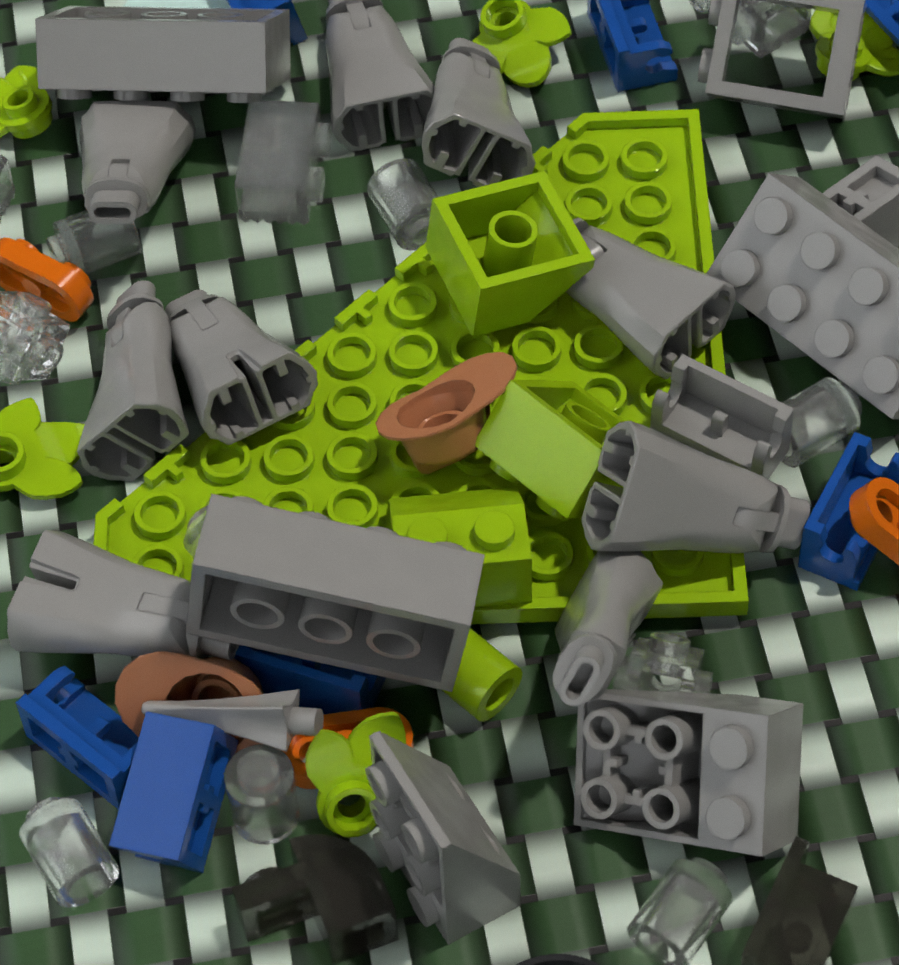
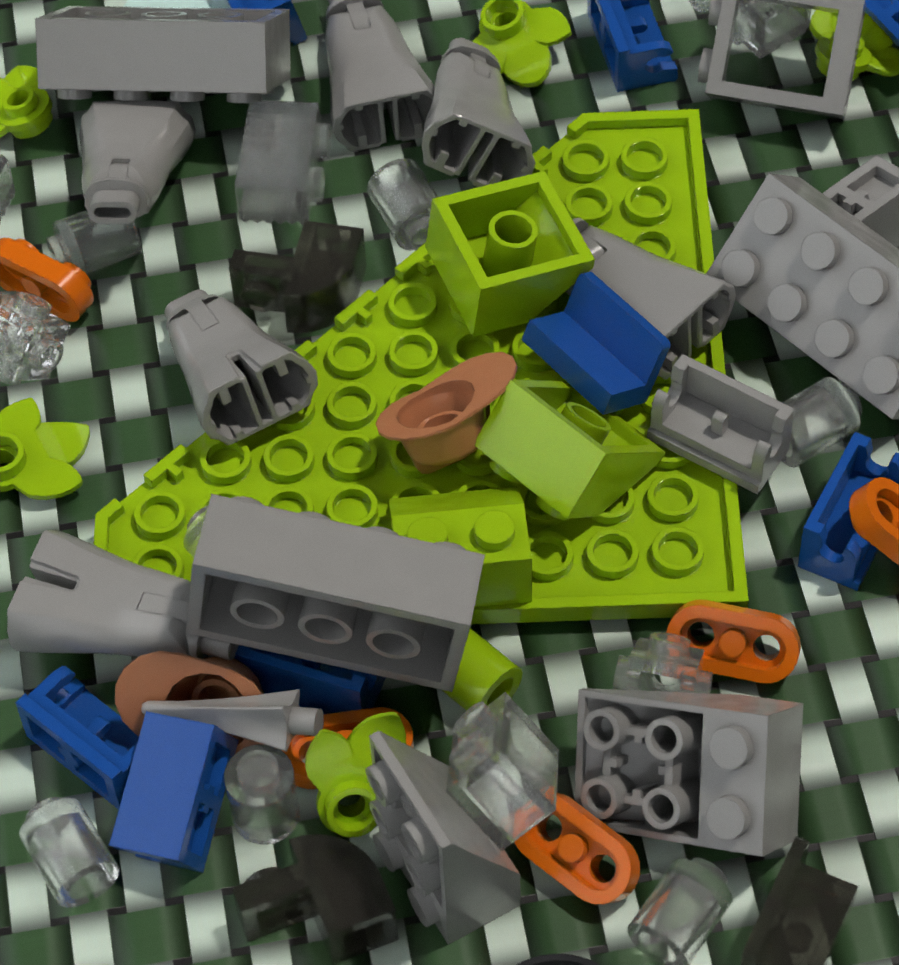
(137, 391): light grey piece -> none
(306, 287): none -> clear smoke brick
(502, 770): none -> clear brick
(577, 852): none -> orange plate
(600, 346): none -> blue panel
(602, 622): light grey piece -> none
(684, 500): light grey piece -> none
(733, 647): none -> orange plate

